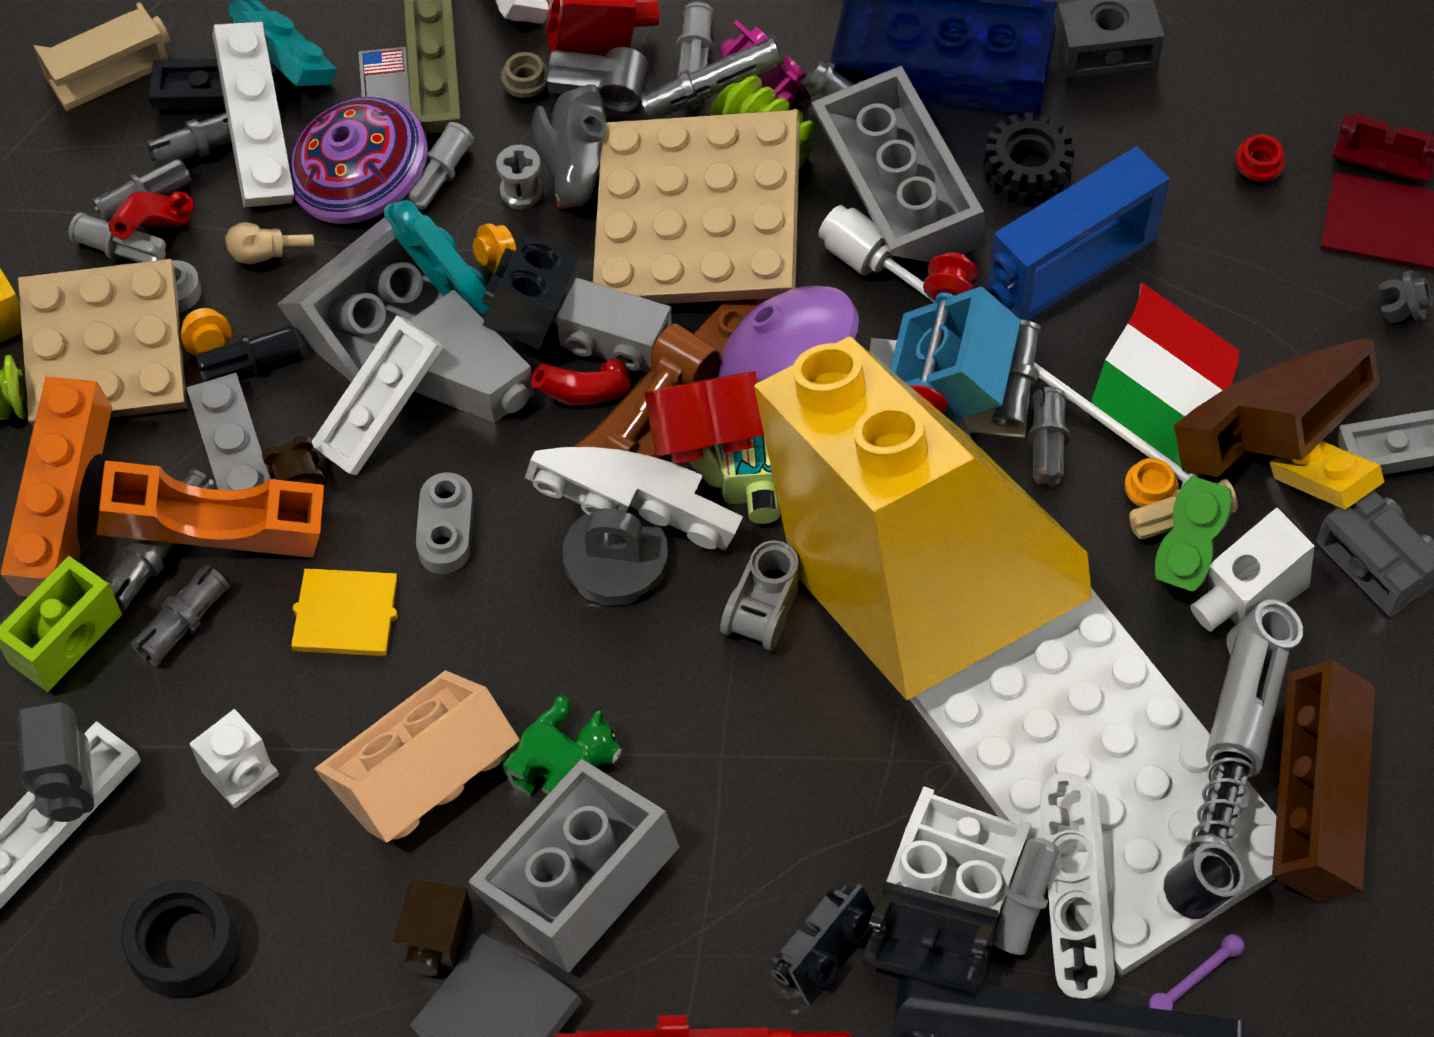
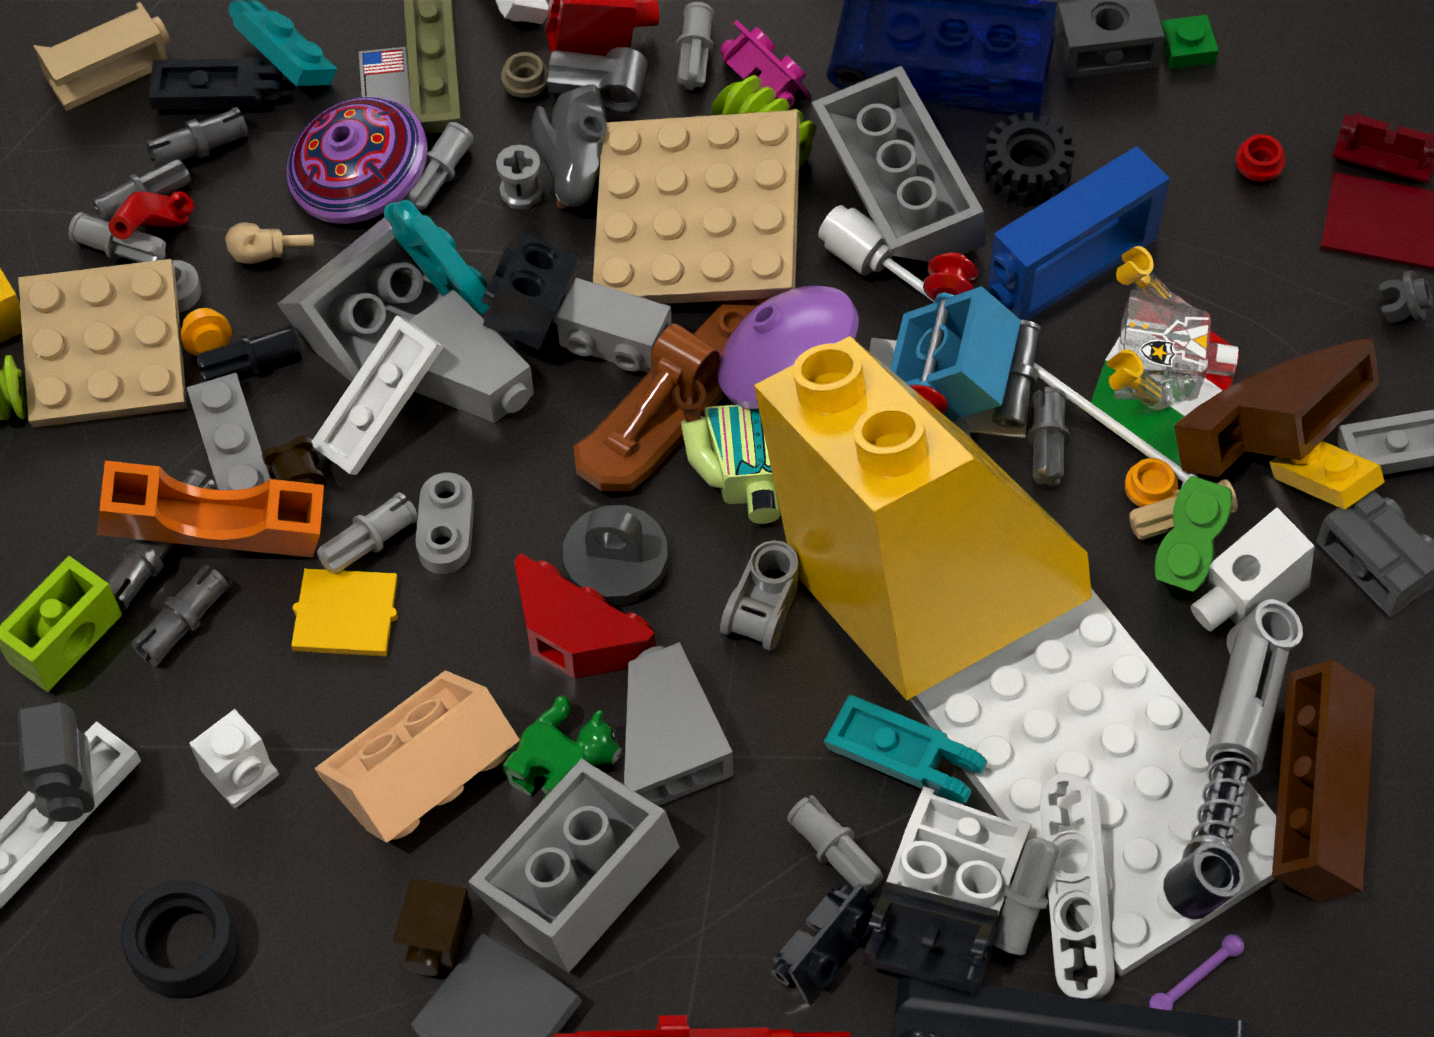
(64, 439): orange arch -> none
(253, 114): white plate -> none
(367, 533): none -> light grey axle
(491, 244): light orange plate -> none
(576, 625): none -> red slope
(580, 387): red arm -> none
(624, 479): white slope -> none
(671, 729): none -> light grey slope
(704, 415): red brick -> none
(711, 79): flat silver pin -> none
(824, 80): flat silver pin -> none
(834, 843): none -> light grey axle
(901, 748): none -> teal hinge
(1162, 341): none -> clear torso
(1189, 42): none -> green plate

